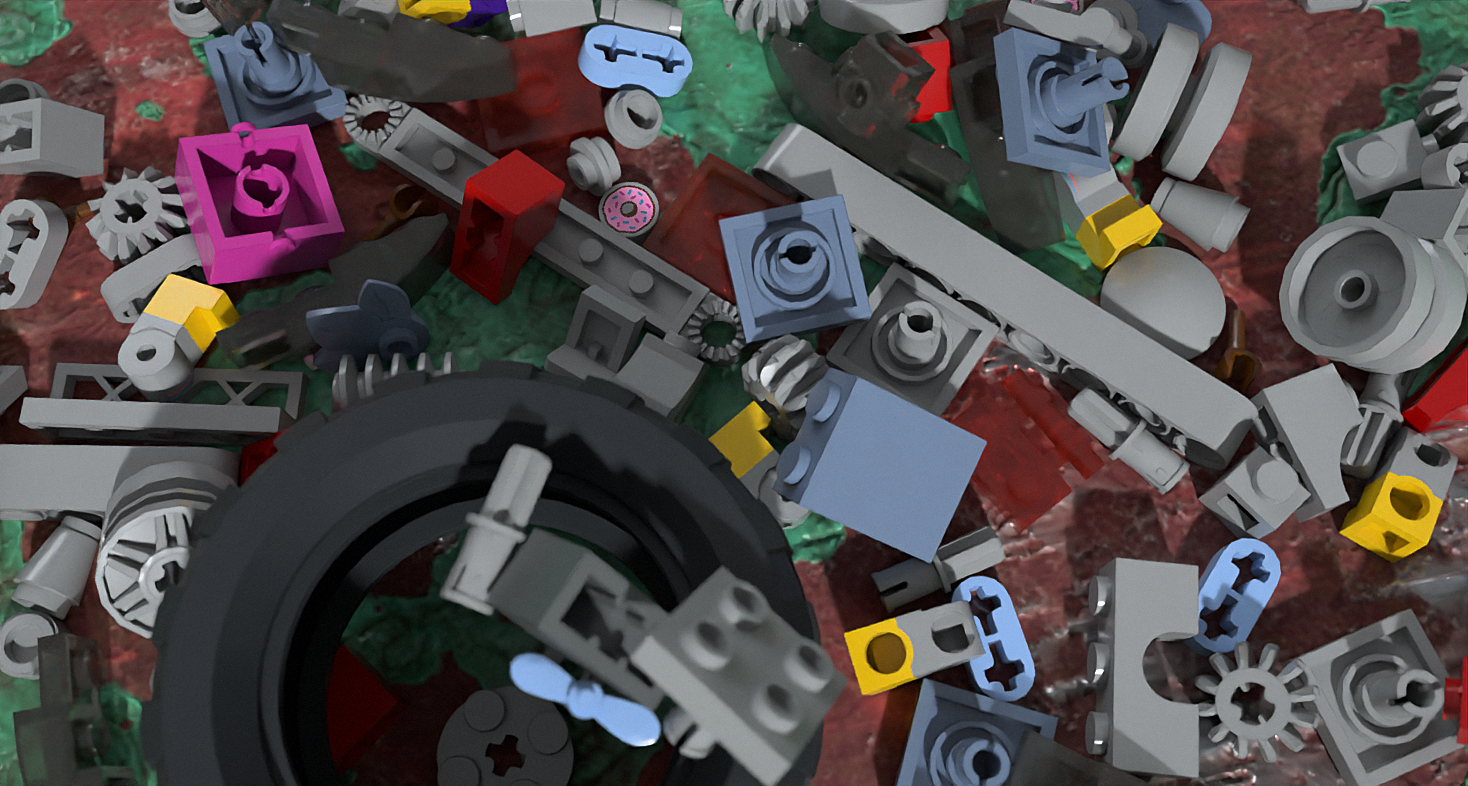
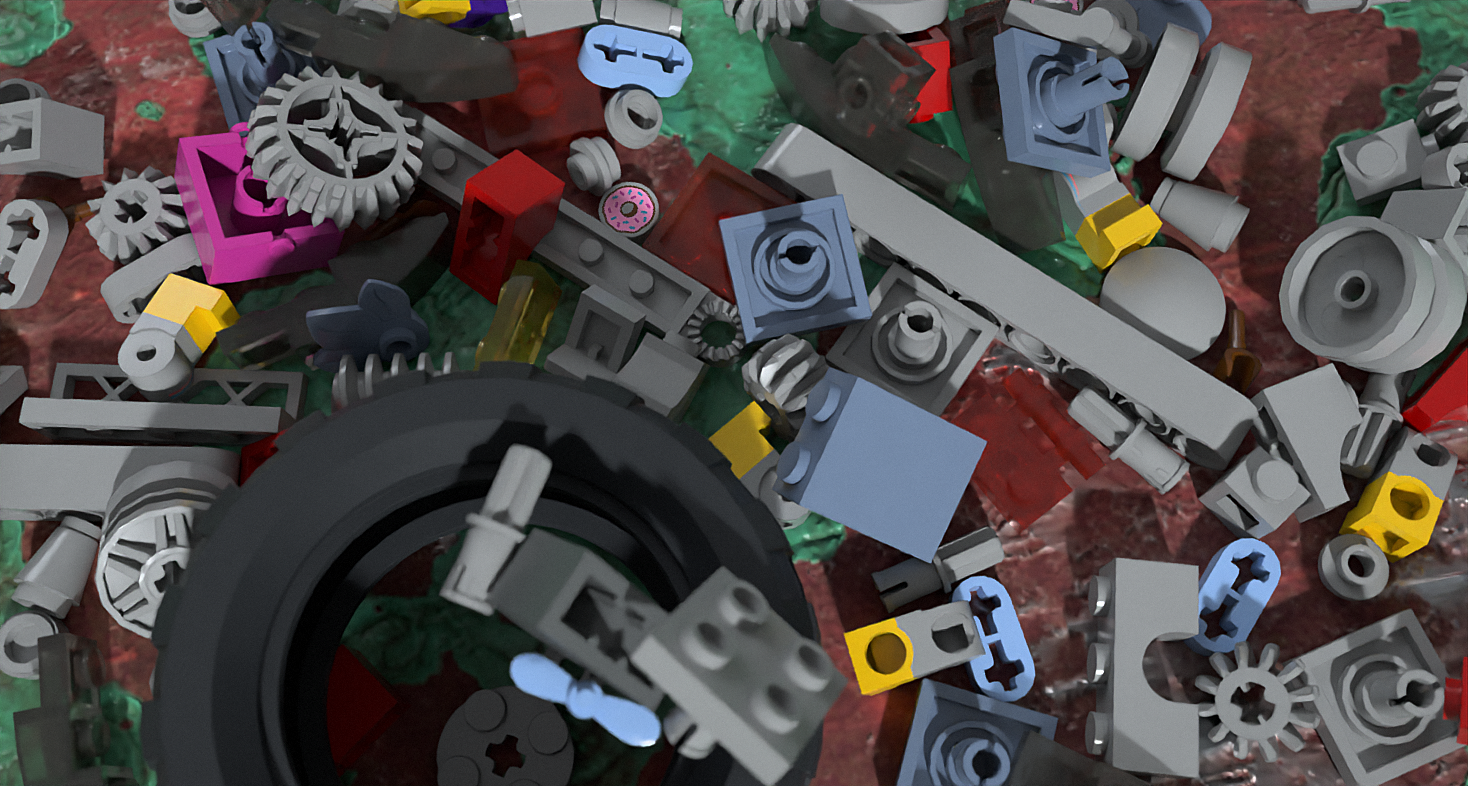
(341, 136): none -> light grey gear
(521, 316): none -> clear yellow plate
(1337, 576): none -> light grey plate

